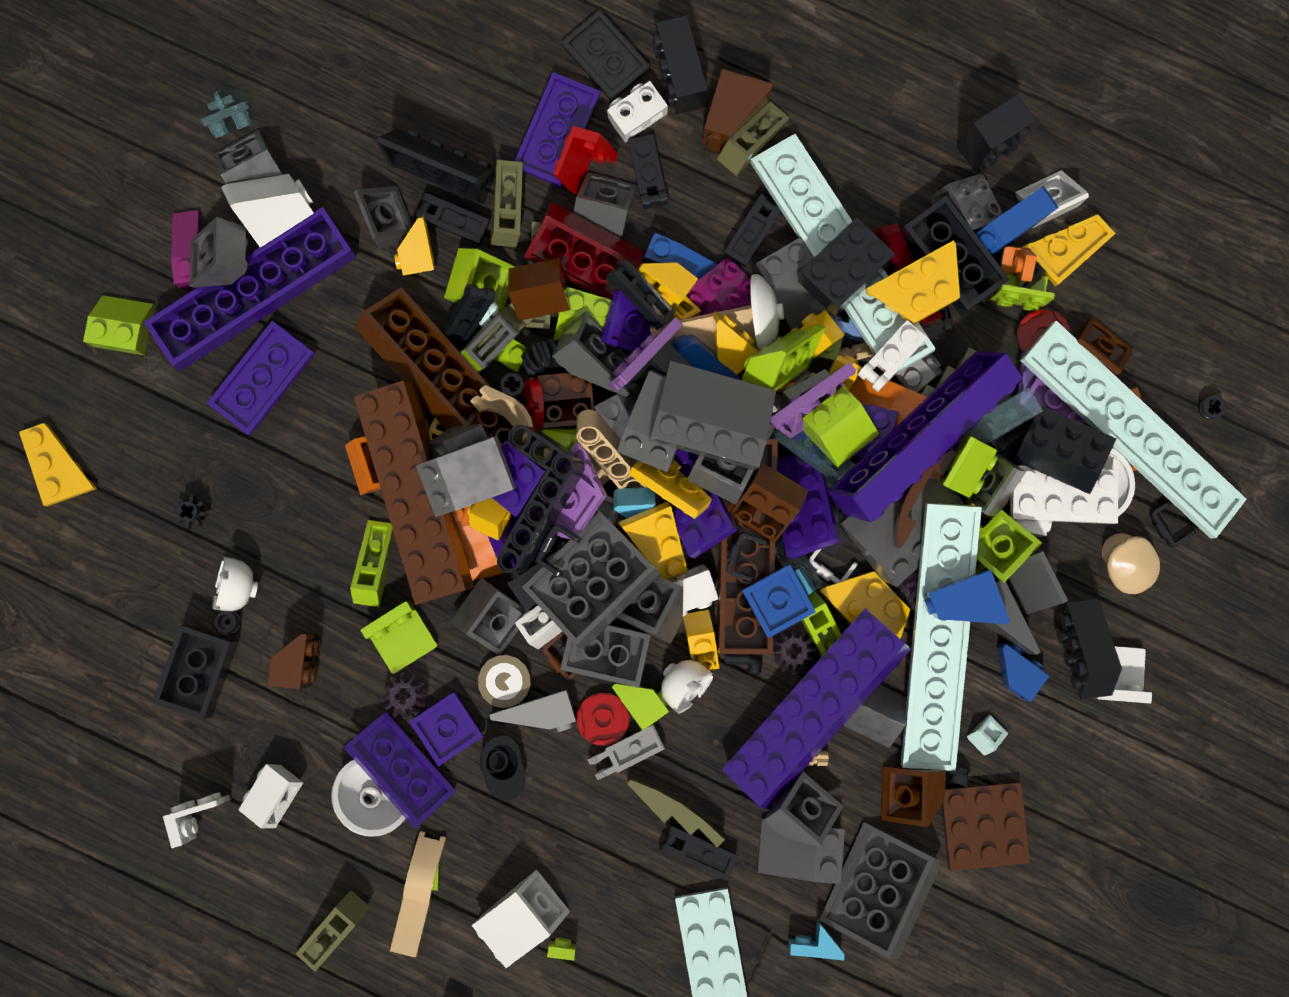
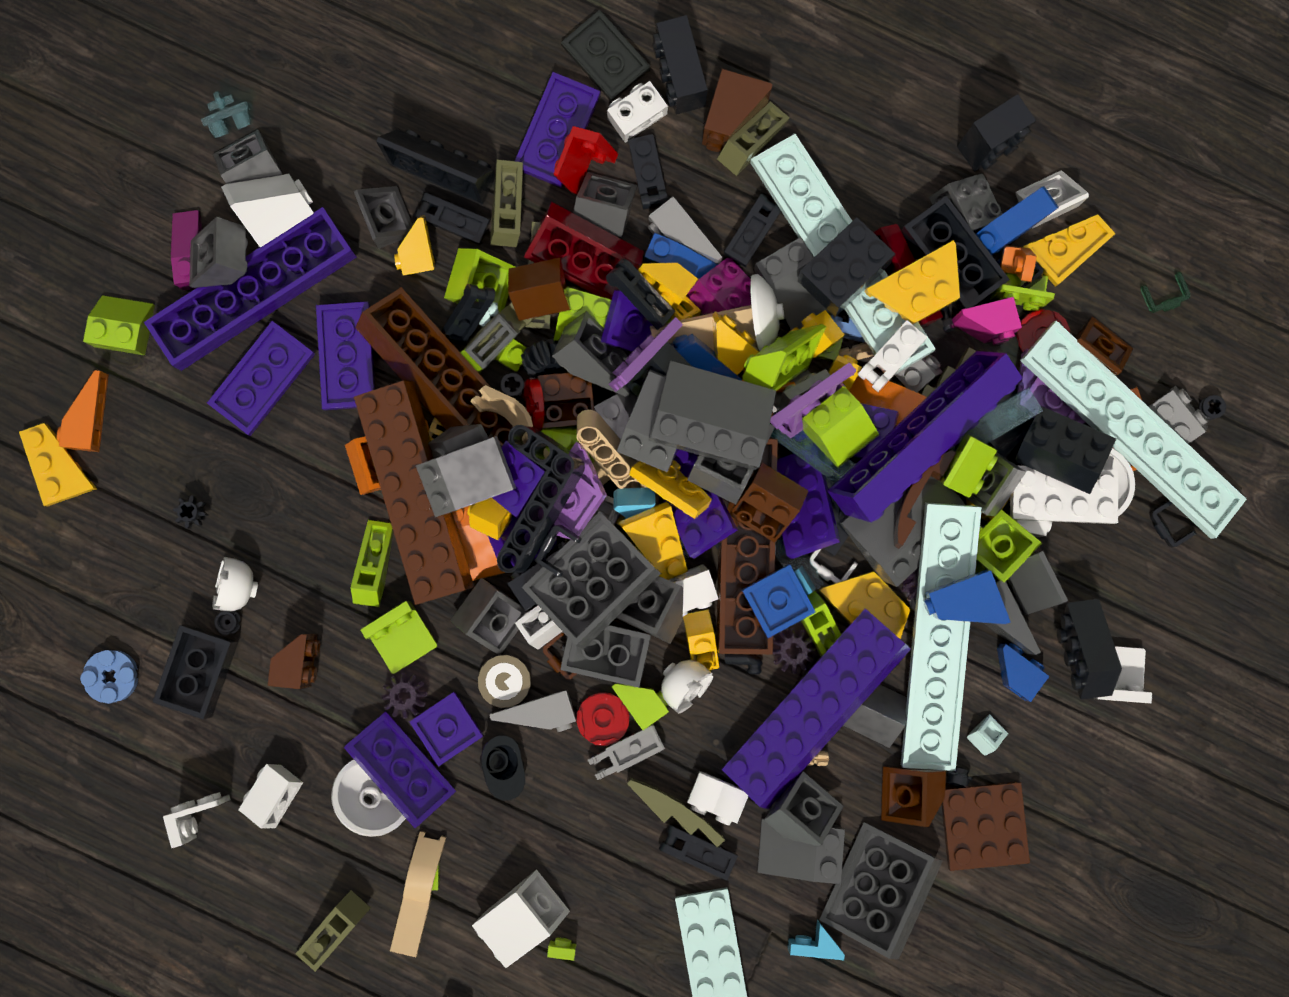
(84, 420): none -> orange slope
(94, 676): none -> medium blue plate
(343, 355): none -> dark purple plate
(674, 223): none -> light grey slope
(718, 798): none -> white brick
(734, 553): black piece -> none
(990, 322): none -> dark pink slope
(1131, 562): tan piece -> none
(1171, 303): none -> clear green piece
(1180, 415): none -> light grey bracket

